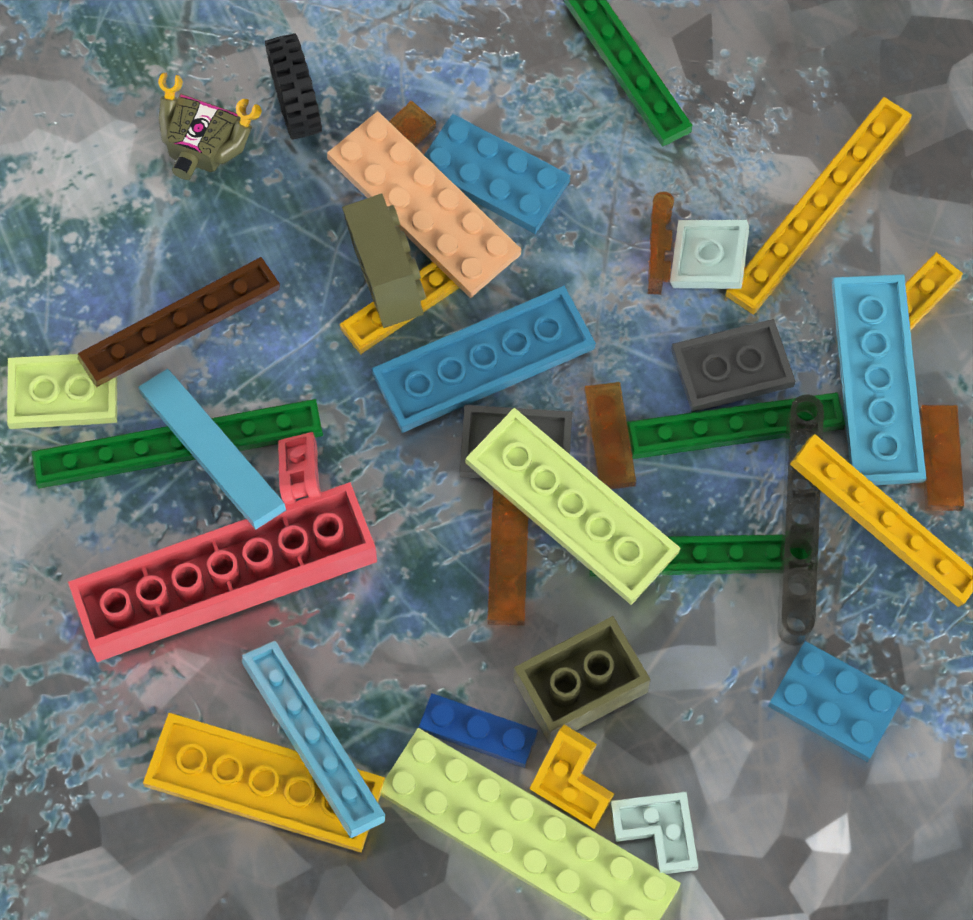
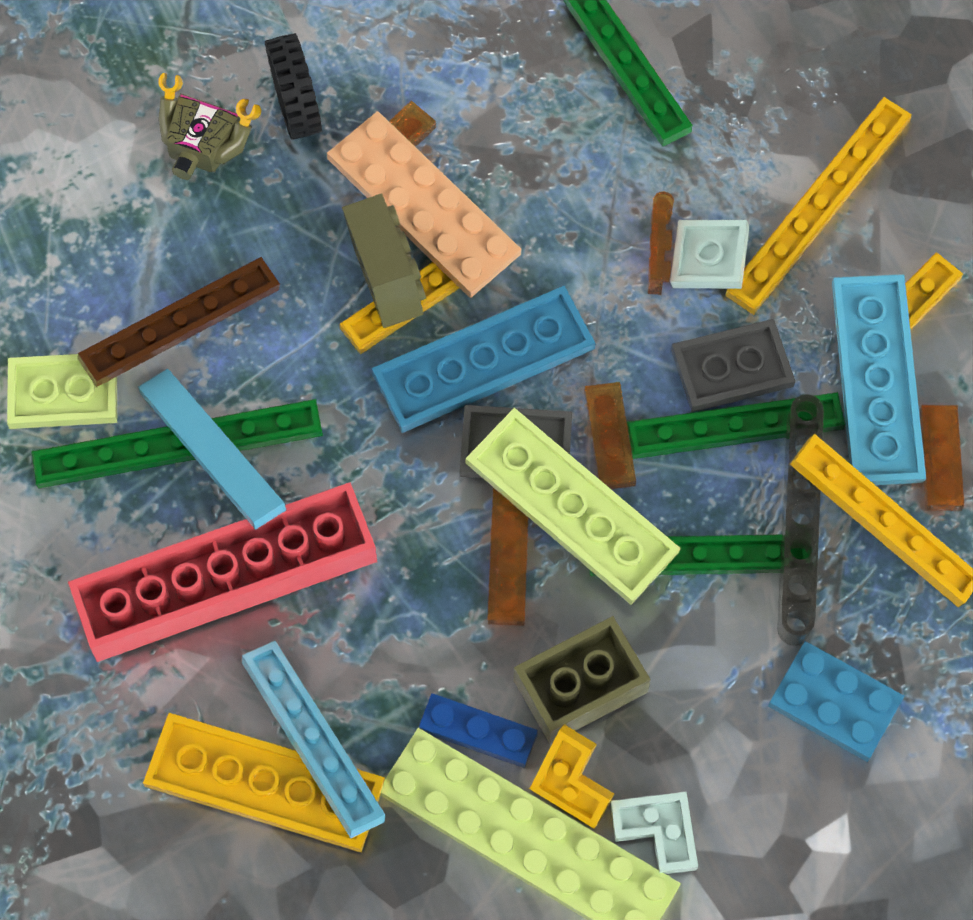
(298, 468): coral plate -> none
(497, 173): dark azure plate -> none

